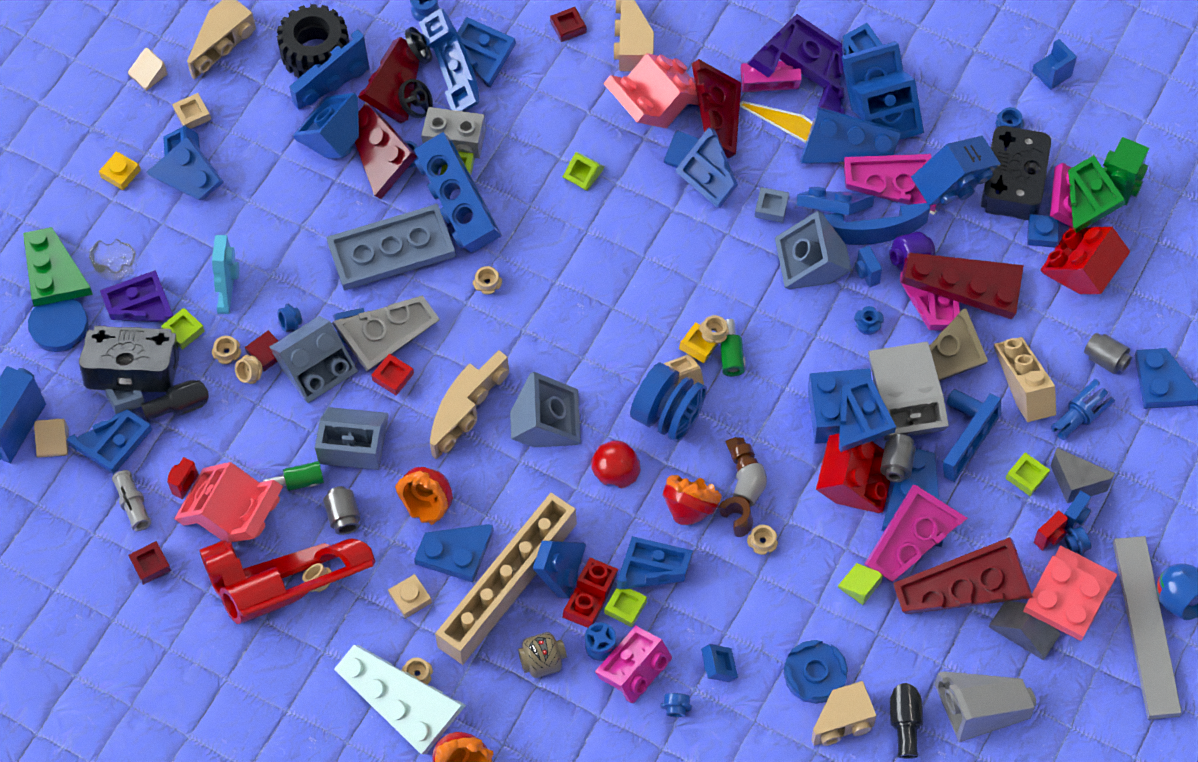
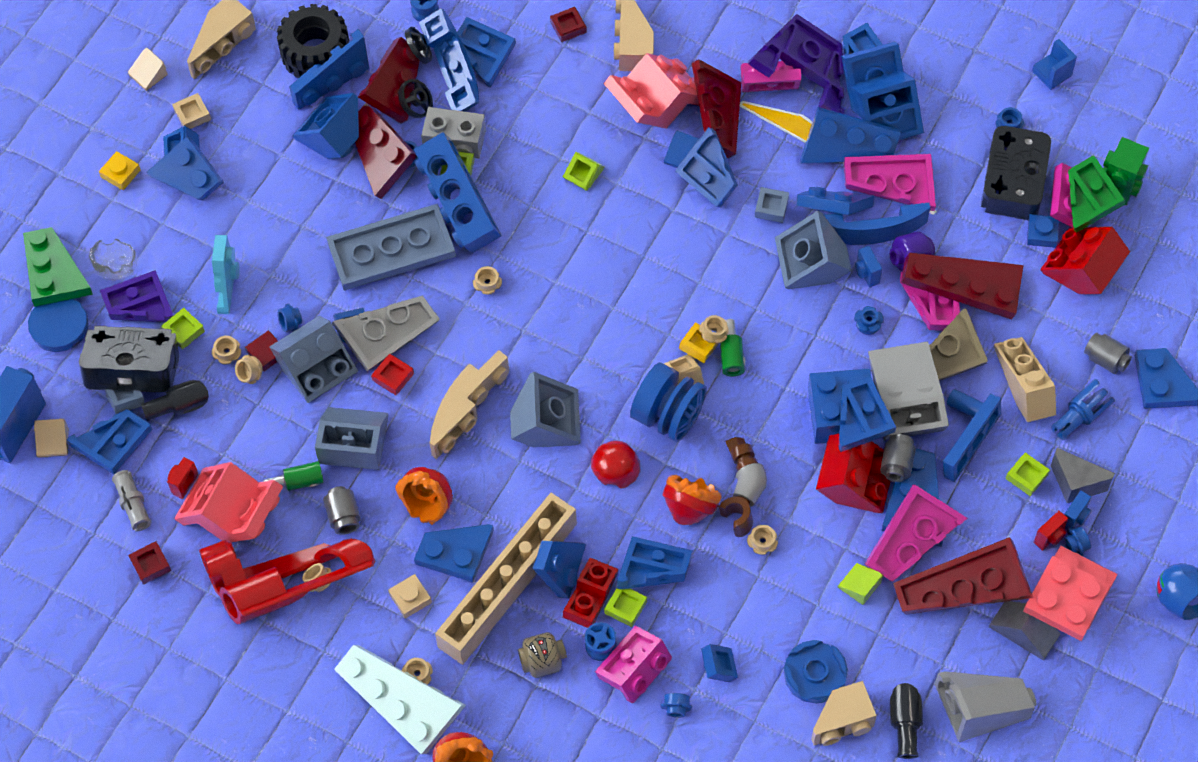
(956, 171): blue brick -> none
(1146, 628): light grey tile -> none

